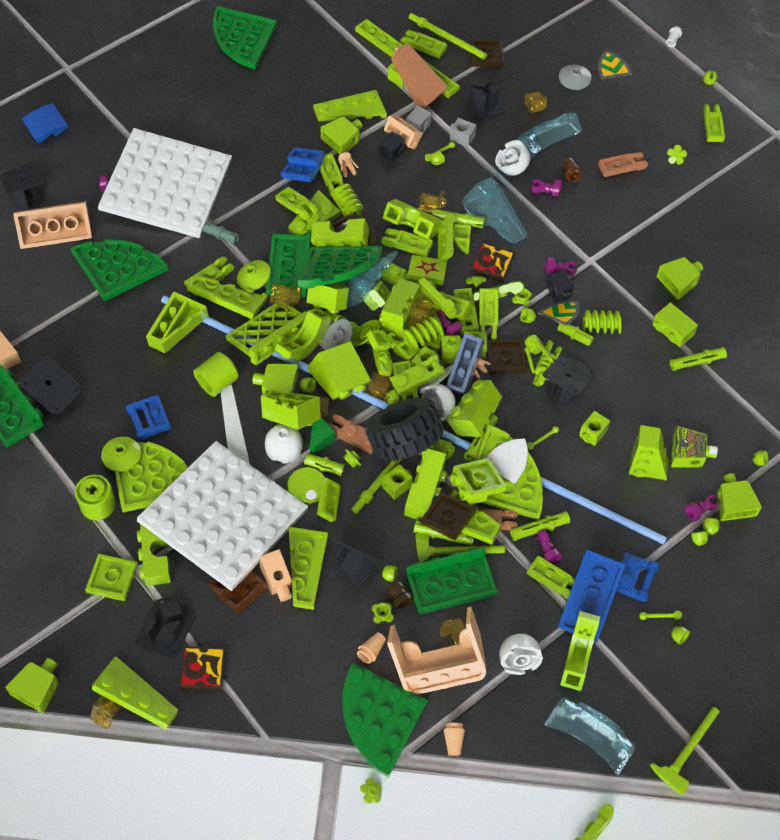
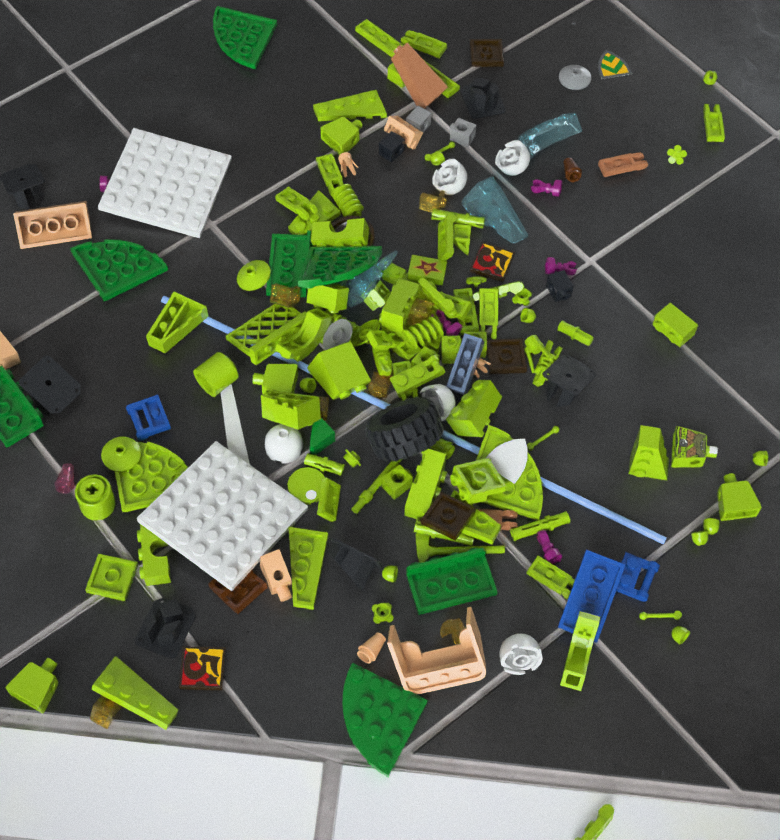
(45, 122): blue slope -> none
(65, 480): none -> clear pink cone
(213, 271): lime hinge -> none
(220, 233): sand green pin -> none
(228, 296): lime wing -> none
(303, 164): blue slope -> none
(351, 433): nougat hinge -> none
(371, 791): lime plant -> none
(392, 397): lime hinge -> none
(400, 595): dark brown wheel -> none
(407, 242): lime hinge -> none
(422, 222): lime arch -> none
(423, 23): lime bar -> none
(437, 380): white sticker -> none
(450, 177): none -> white cylinder
(454, 738): light nougat cone -> none
(474, 448): lime pin -> none
(535, 101): clear yellow bracket -> none
(562, 312): sticker -> none
(594, 730): clear light blue windscreen -> none
(595, 422): lime brick -> none
(603, 321): lime piece -> none
(670, 774): lime piece -> none
(675, 33): white pin -> none
(679, 276): lime torso -> none
(695, 510): magenta piece -> none
(719, 353): lime pin -> none

